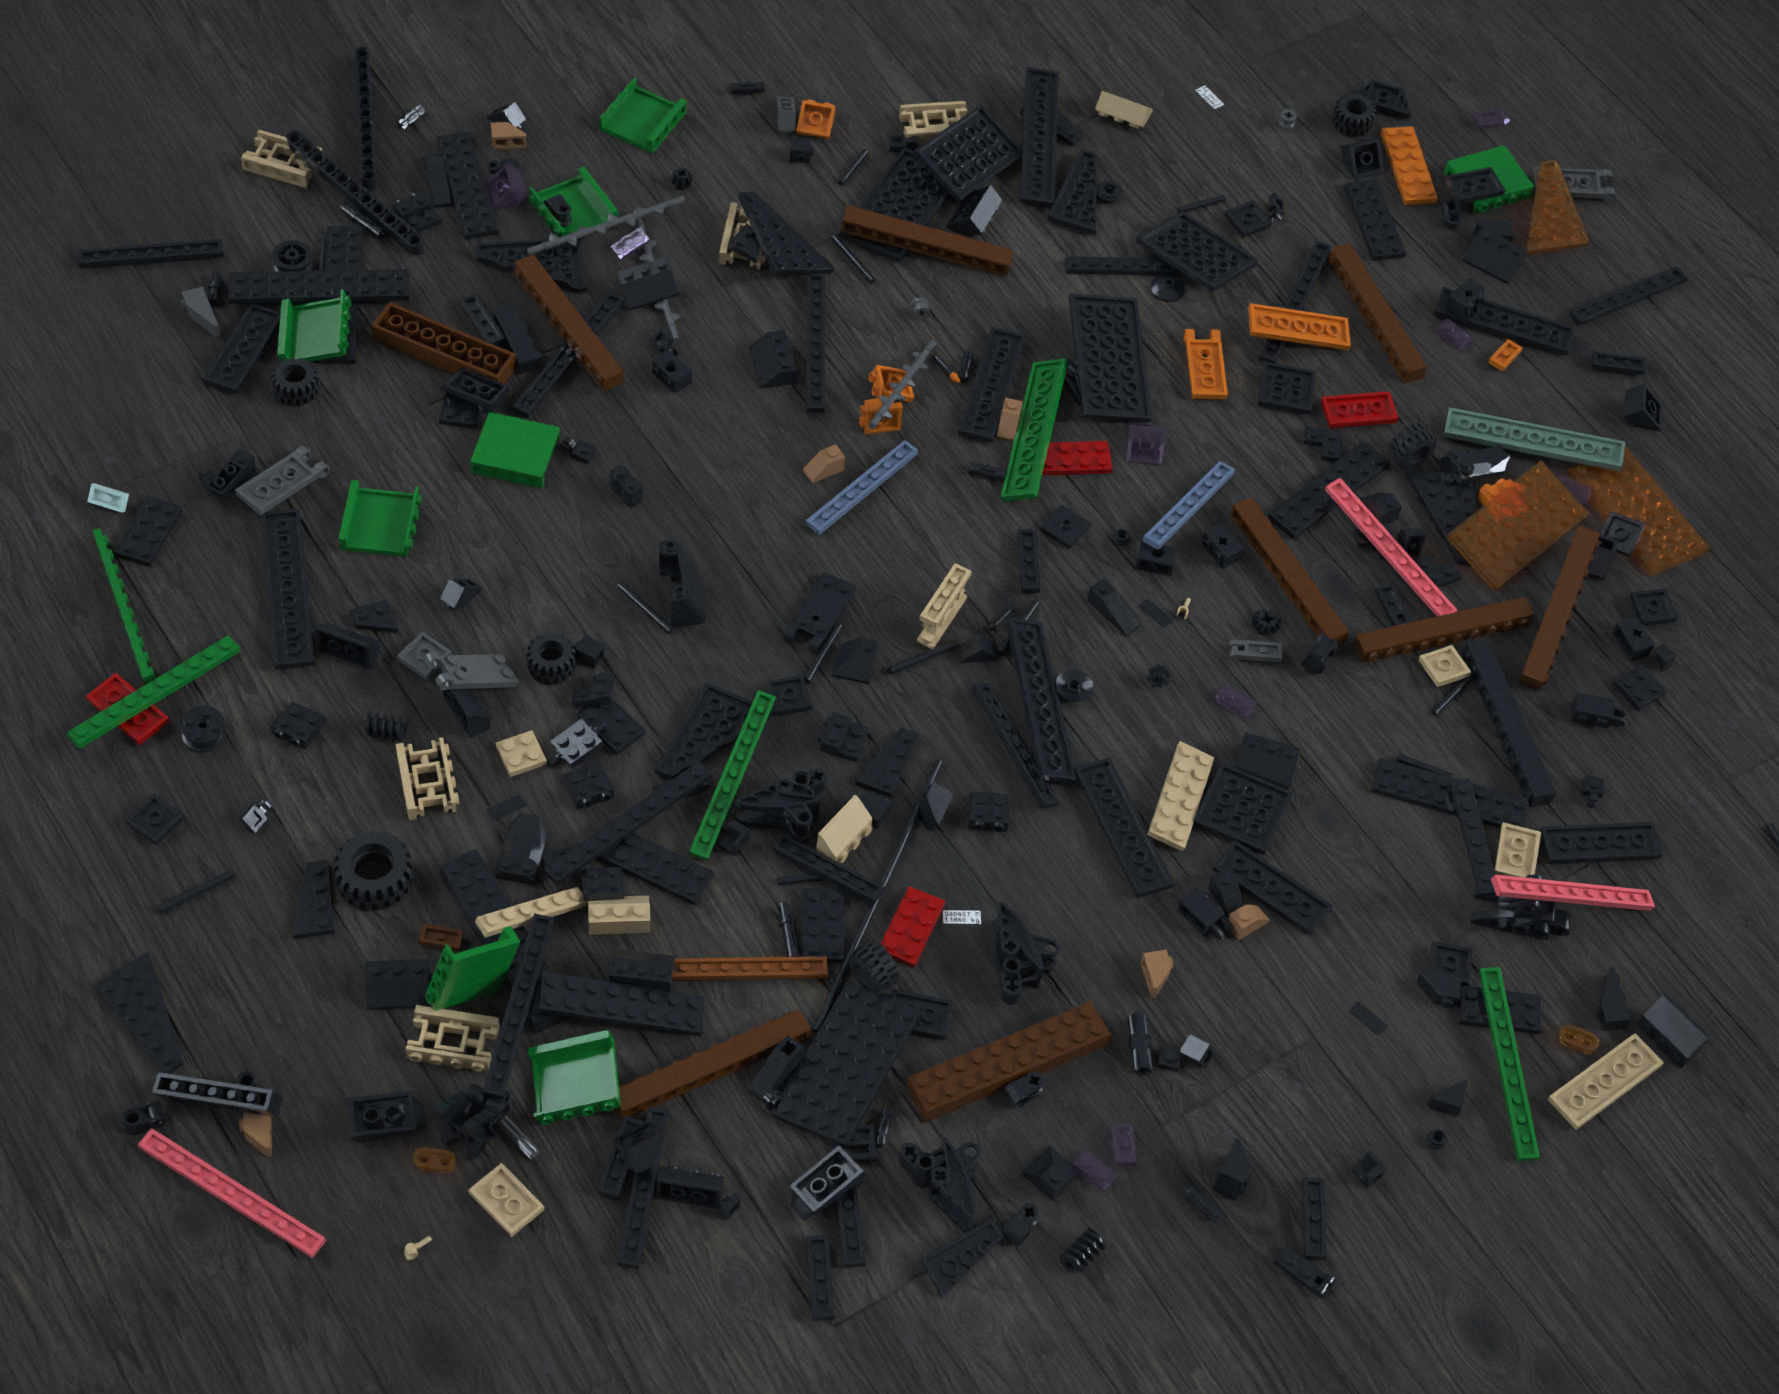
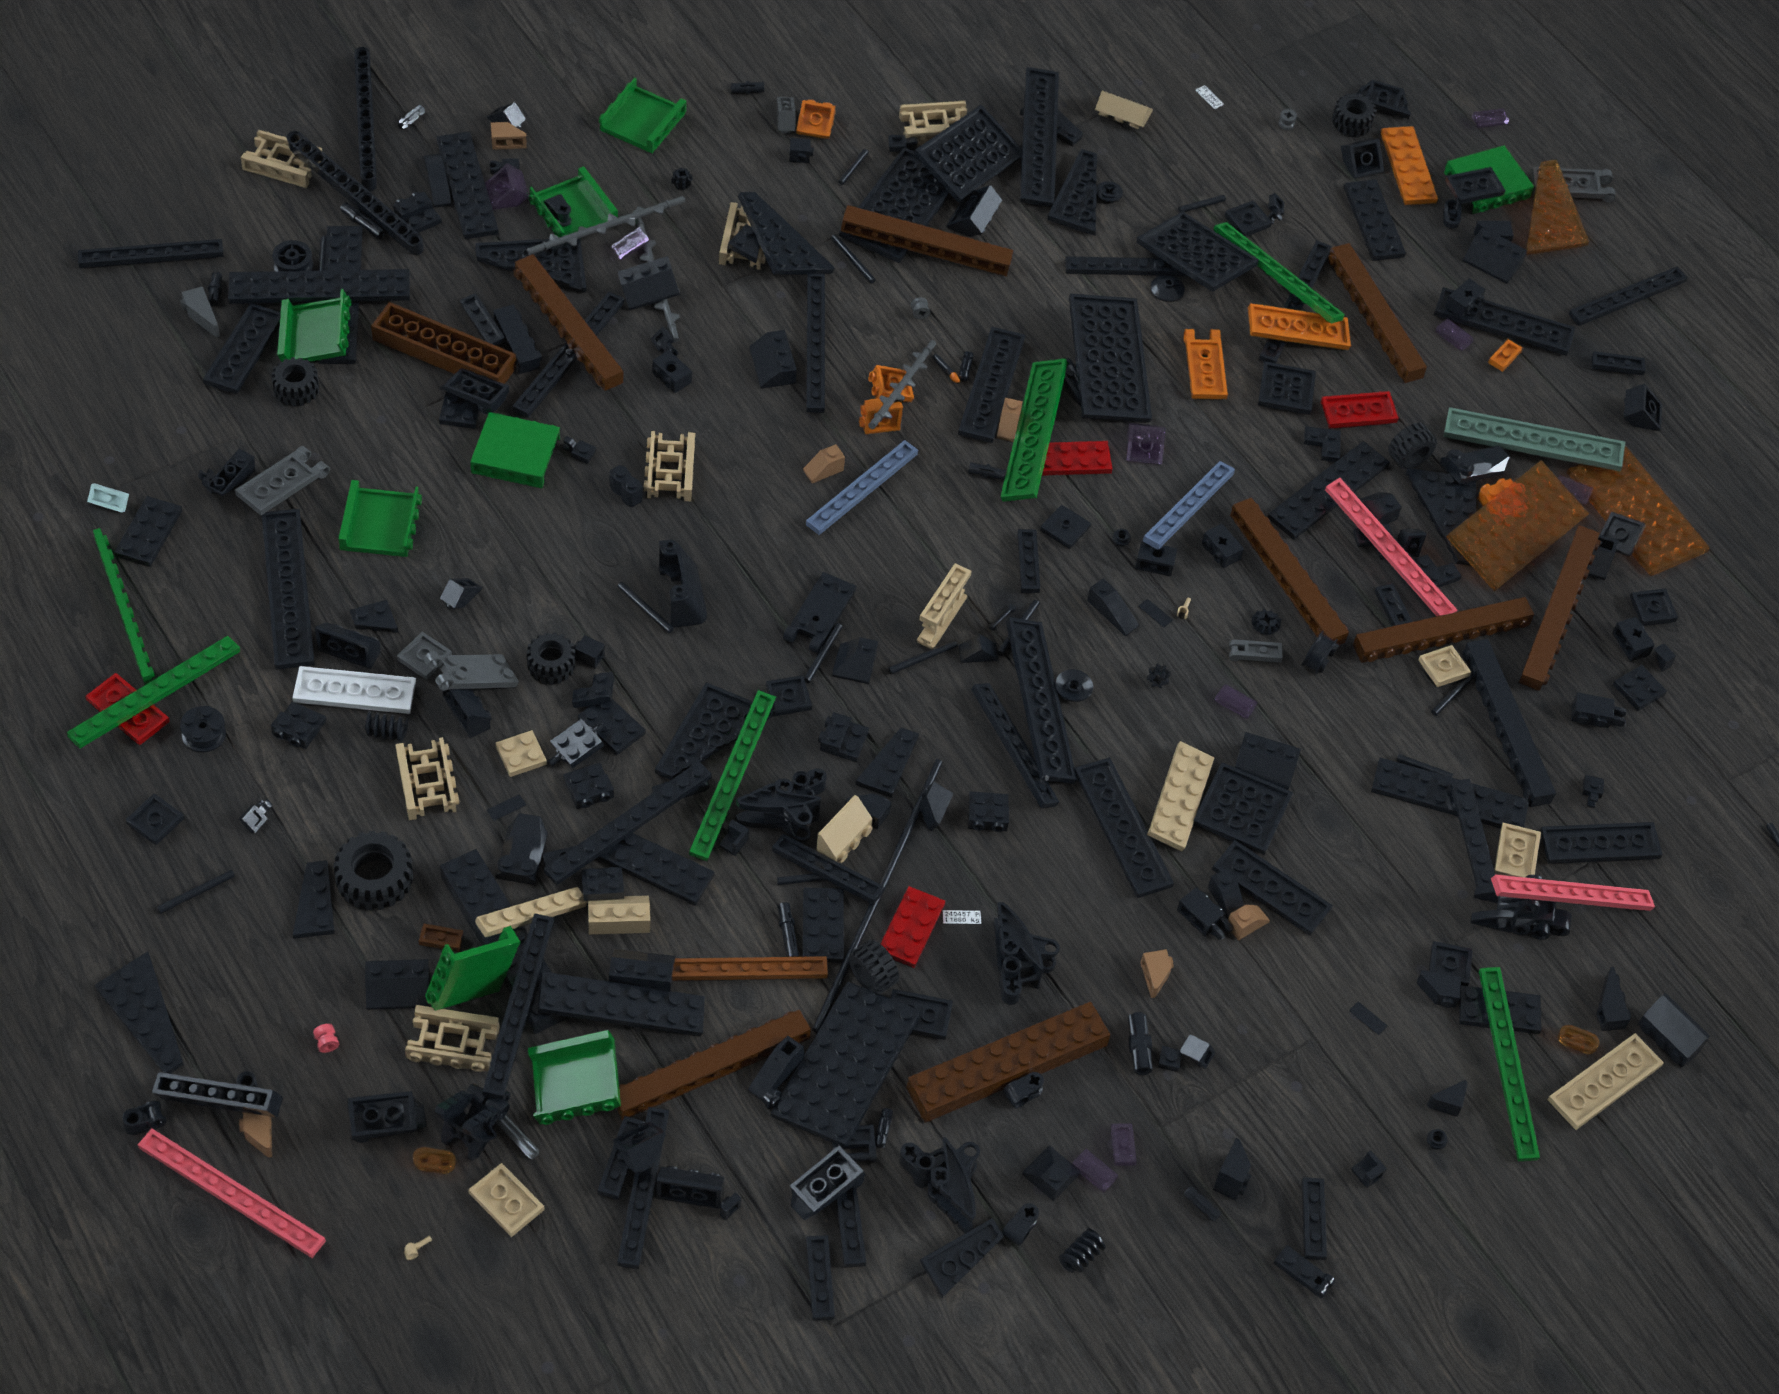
(326, 1040): none -> coral wheel
(354, 690): none -> white plate
(685, 466): none -> tan fence
(1282, 275): none -> green plate

